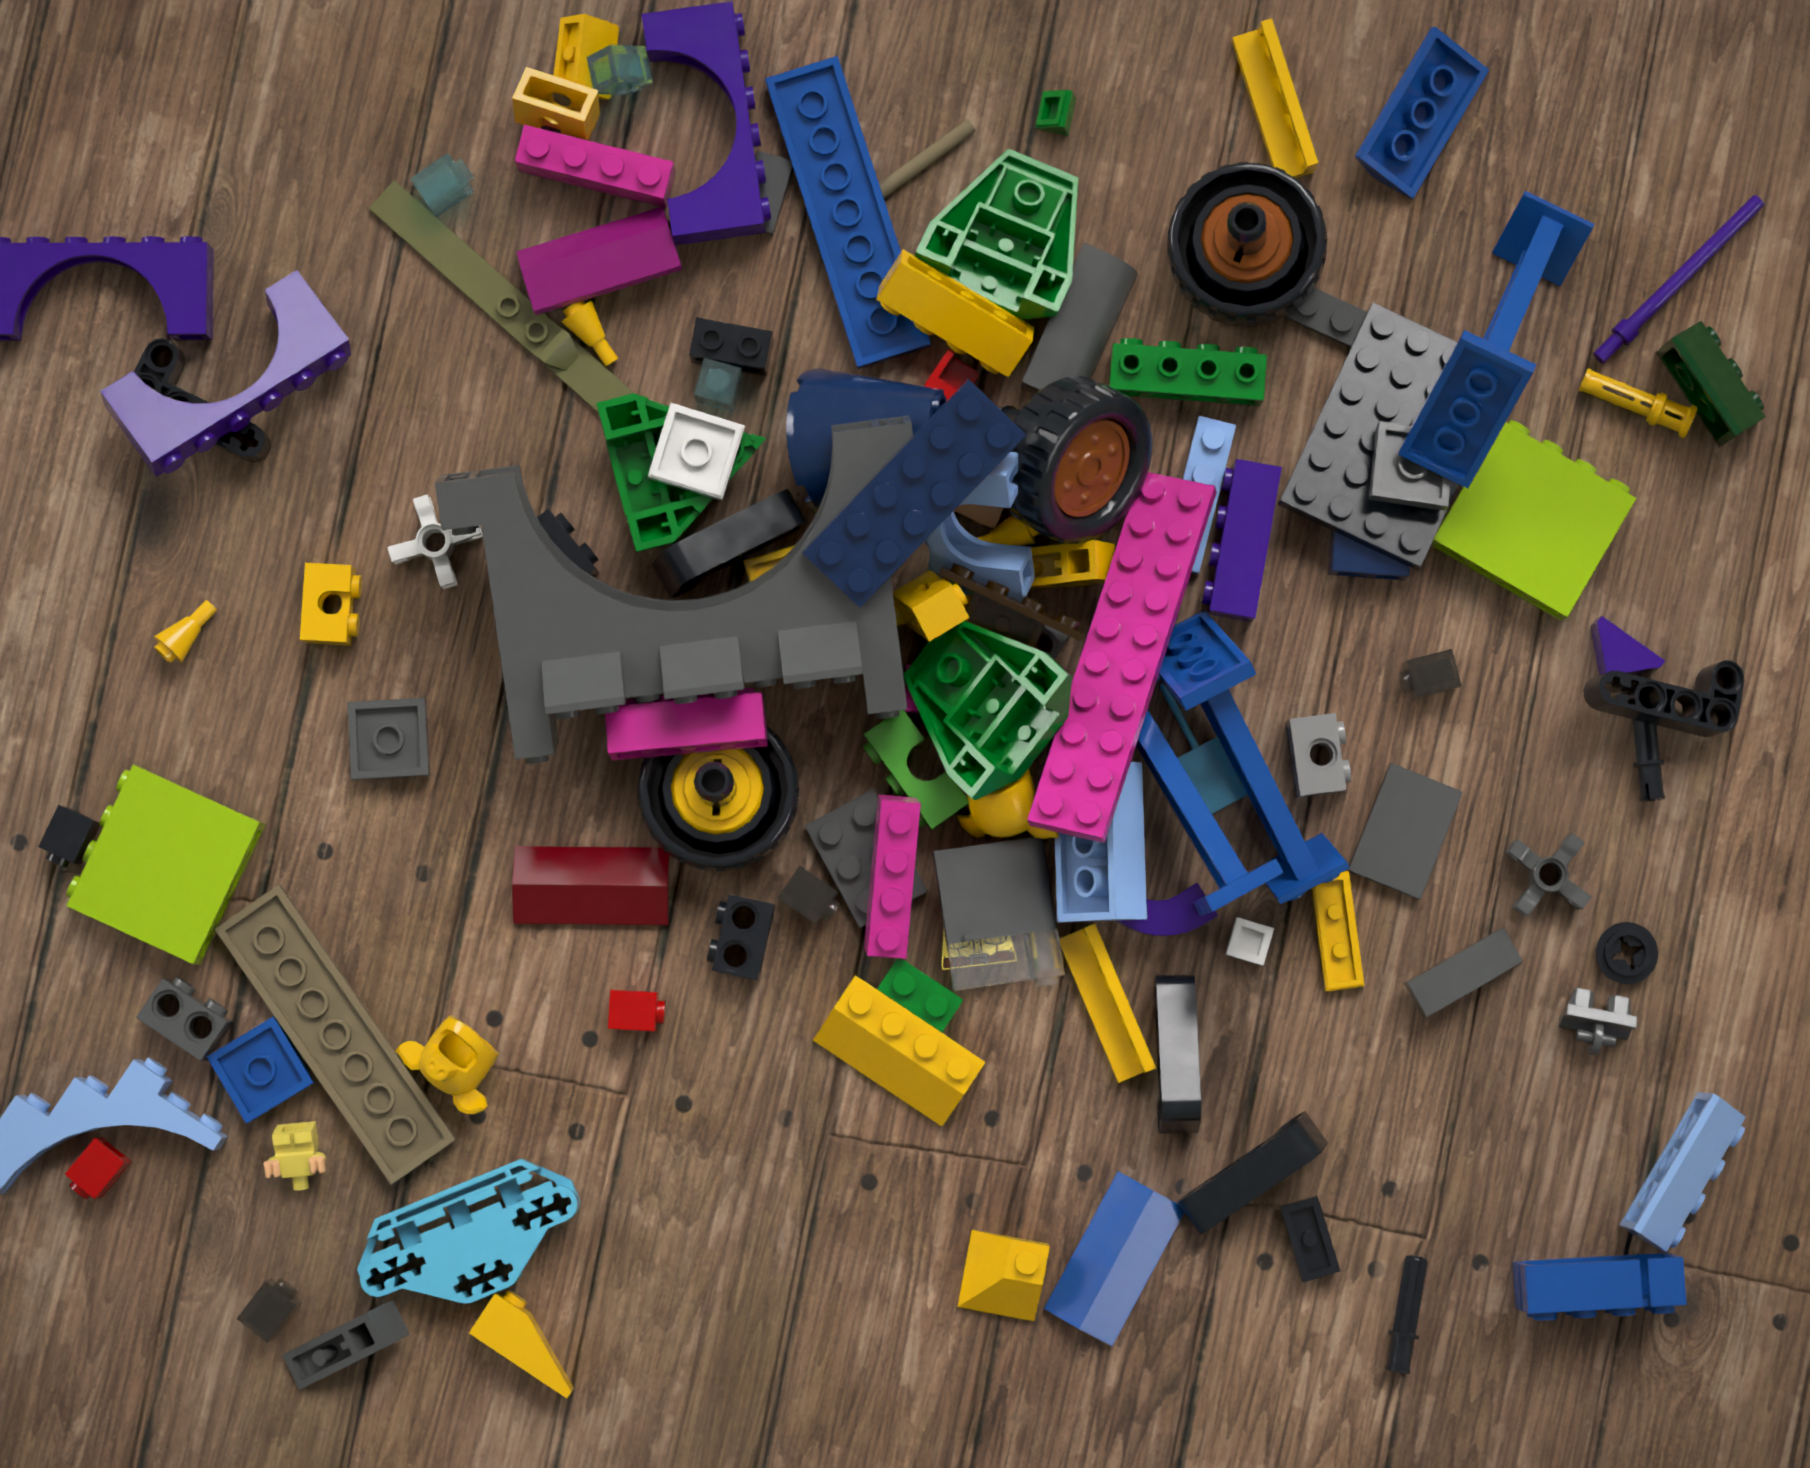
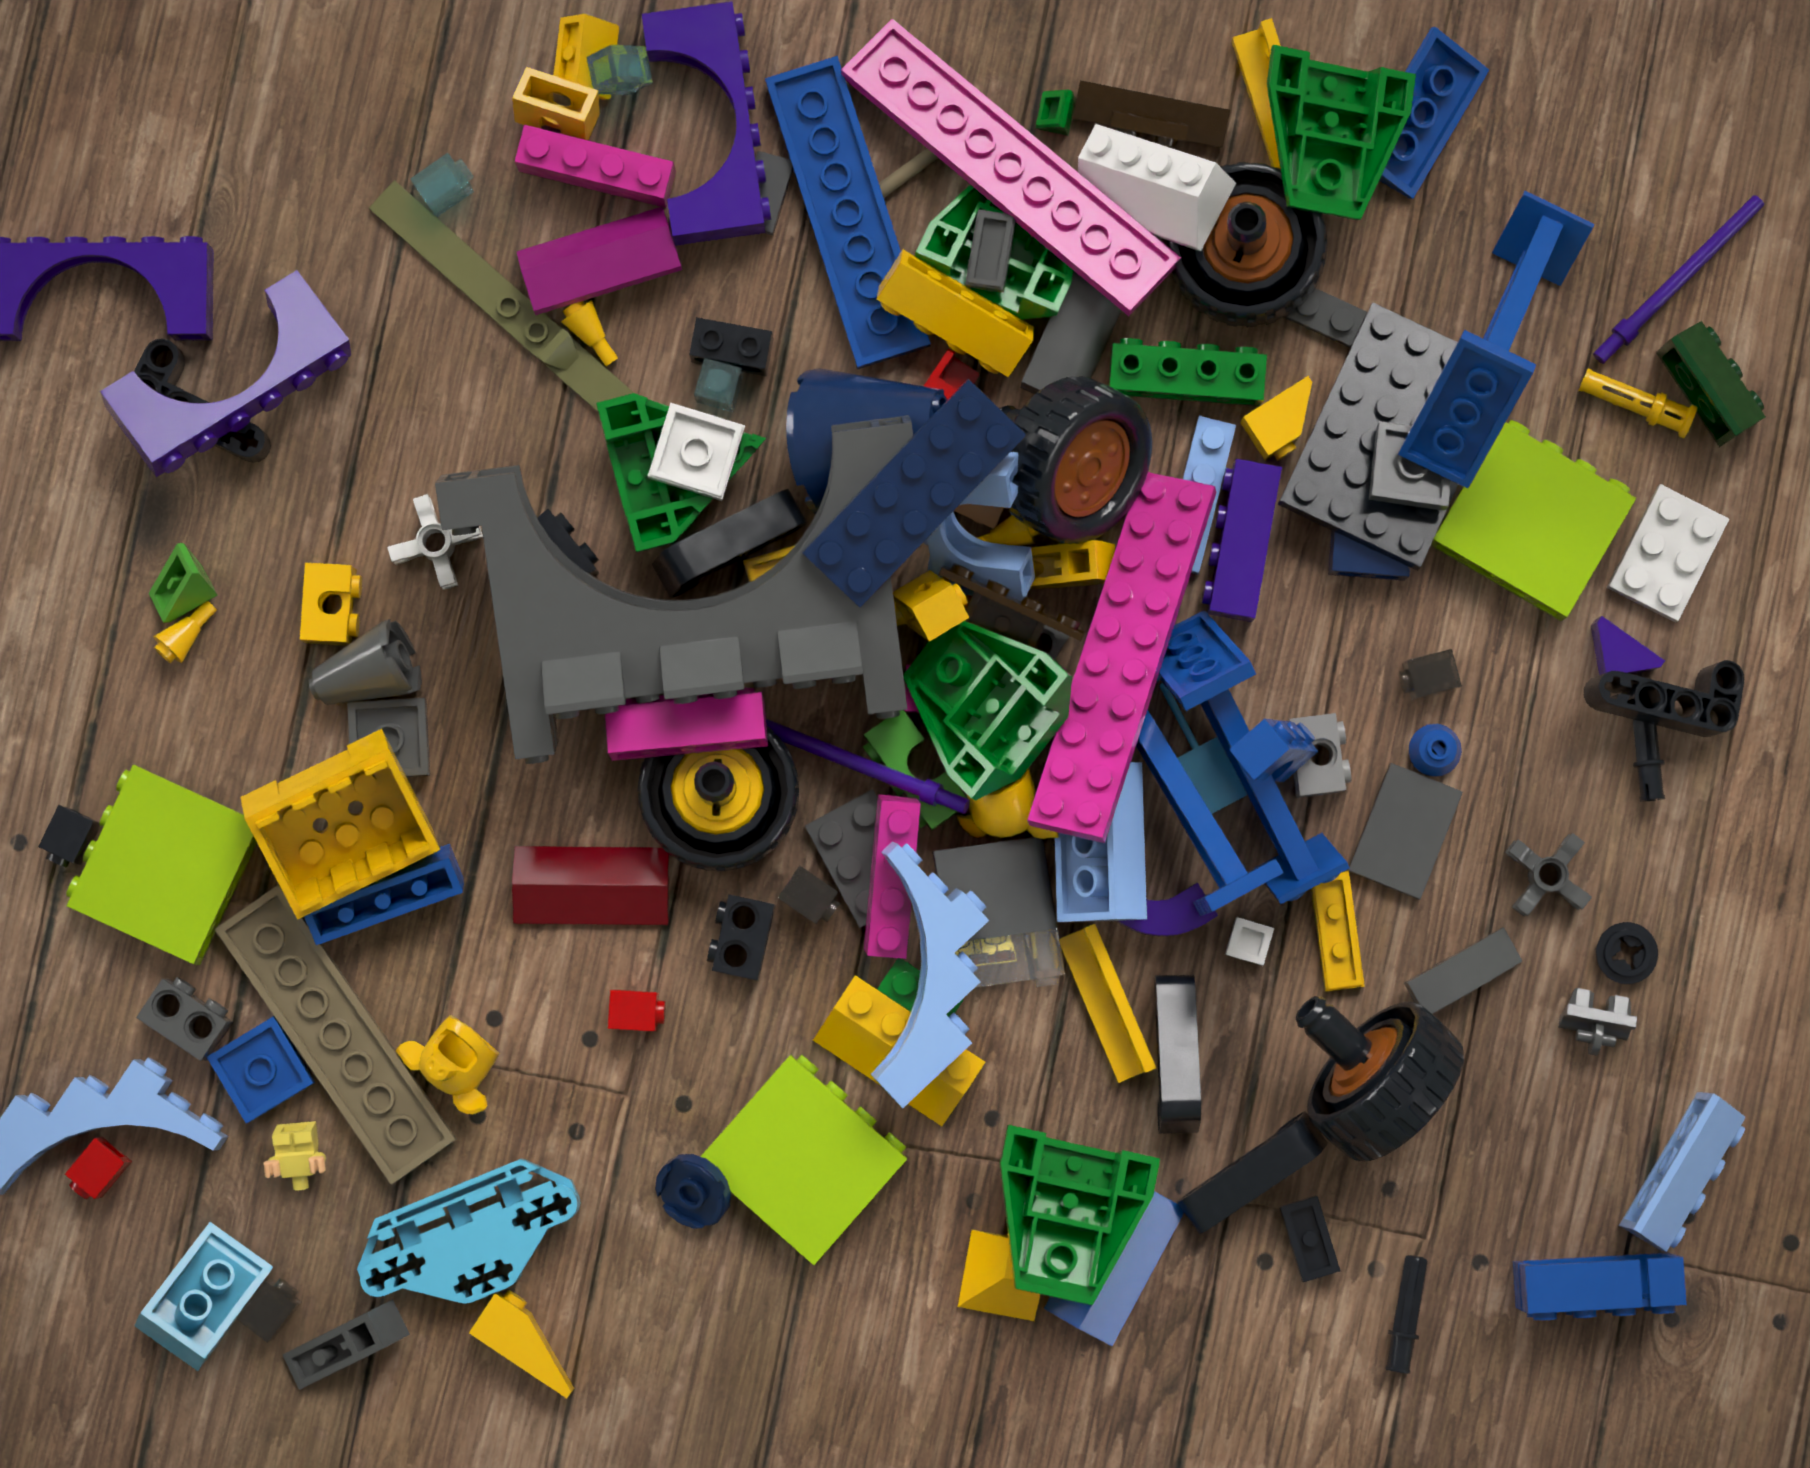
(181, 585): none -> bright green slope
(203, 1296): none -> medium azure slope
(354, 848): none -> yellow container
(368, 668): none -> dark grey cone
(396, 894): none -> blue brick
(693, 1191): none -> dark blue tile
(805, 1157): none -> lime panel
(928, 791): none -> dark purple bar
(944, 925): none -> light blue arch
(990, 251): none -> dark grey tile
(1010, 167): none -> plate
(1070, 1211): none -> green wedge
(1151, 114): none -> dark brown bracket
(1157, 185): none -> white slope
(1274, 749): none -> blue arch
(1279, 421): none -> yellow slope
(1334, 129): none -> green wedge
(1380, 1076): none -> black wheel
(1428, 739): none -> blue cone
(1668, 553): none -> white plate

